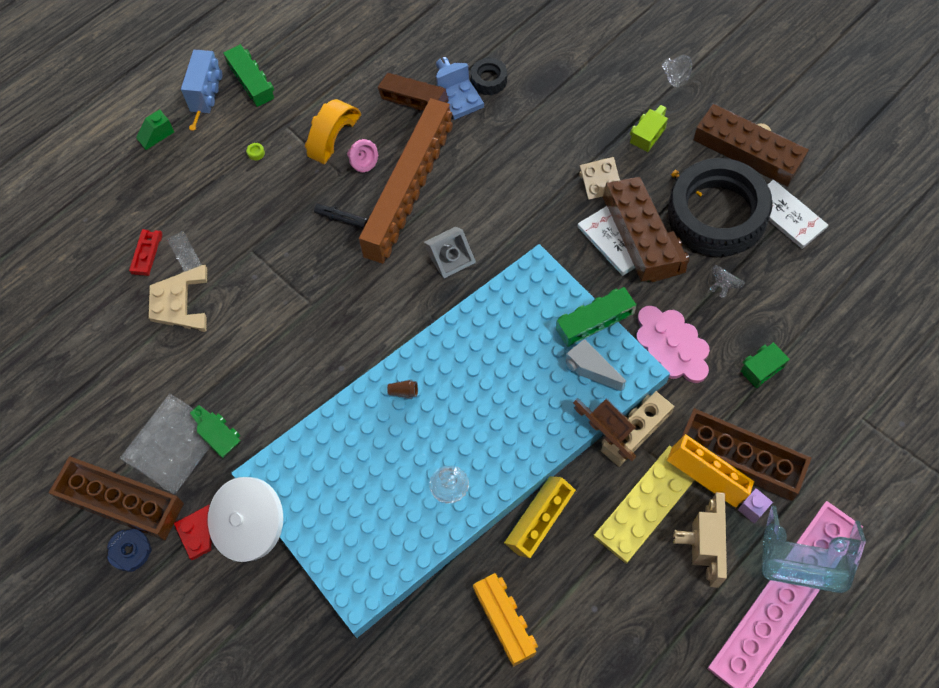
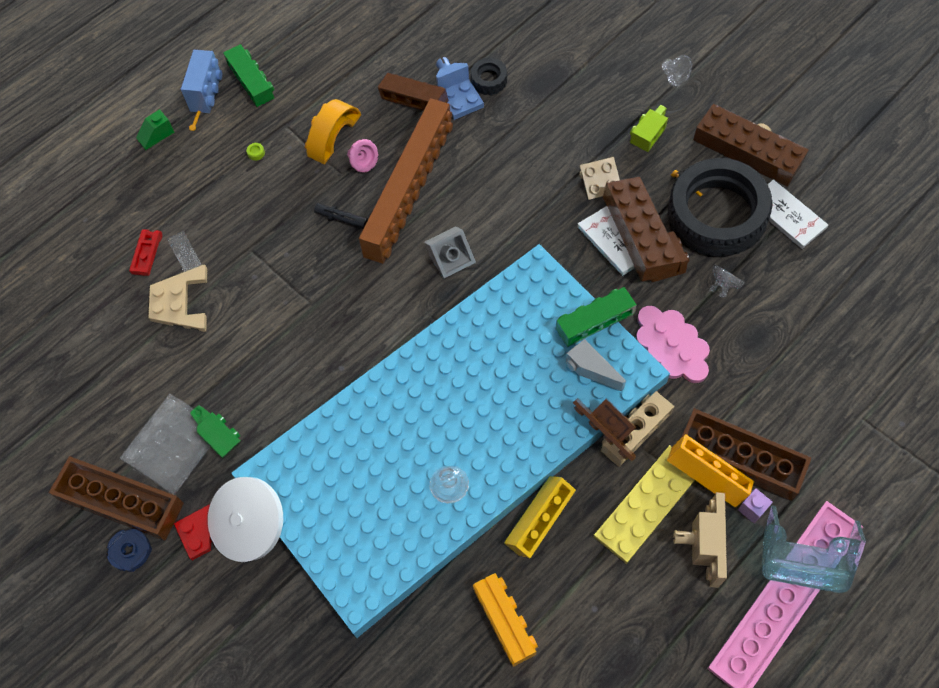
(403, 389): reddish brown cone -> none
(764, 364): green brick -> none

